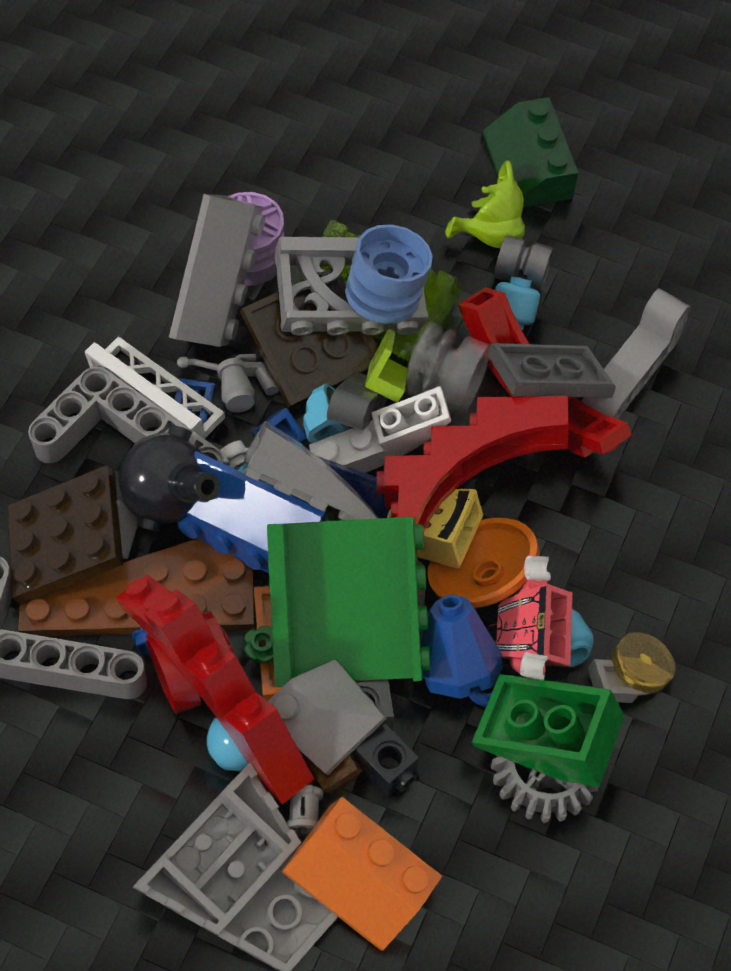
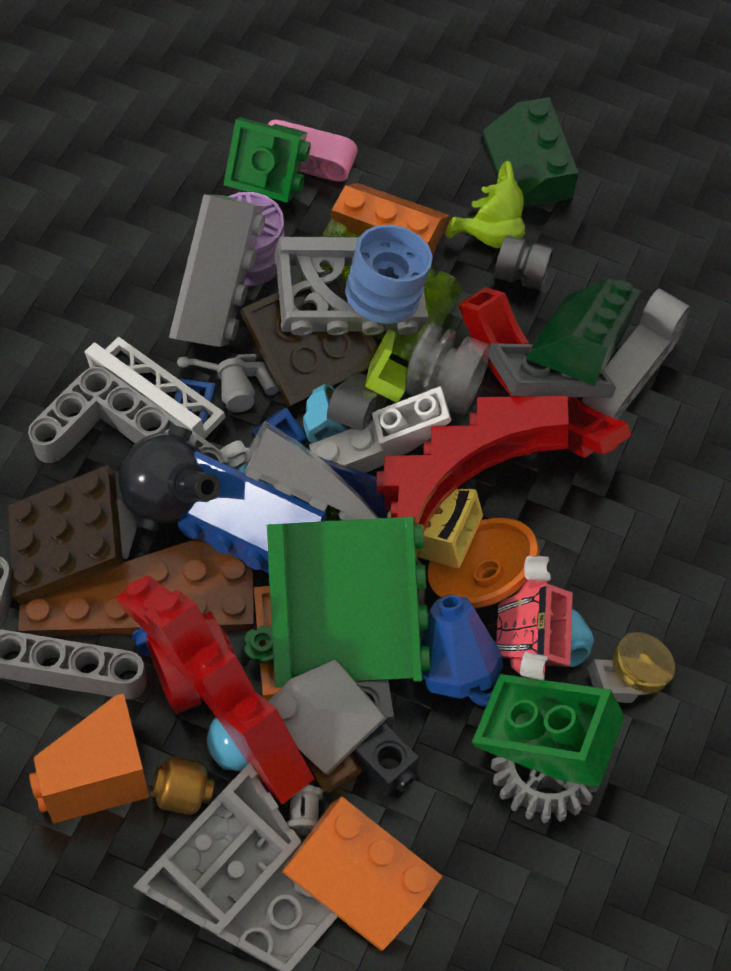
(90, 766): none -> orange slope
(181, 785): none -> pearl gold head
(267, 159): none -> green plate
(330, 154): none -> bright pink beam
(366, 207): none -> orange slope
(522, 299): medium azure head -> none
(586, 330): none -> dark green slope

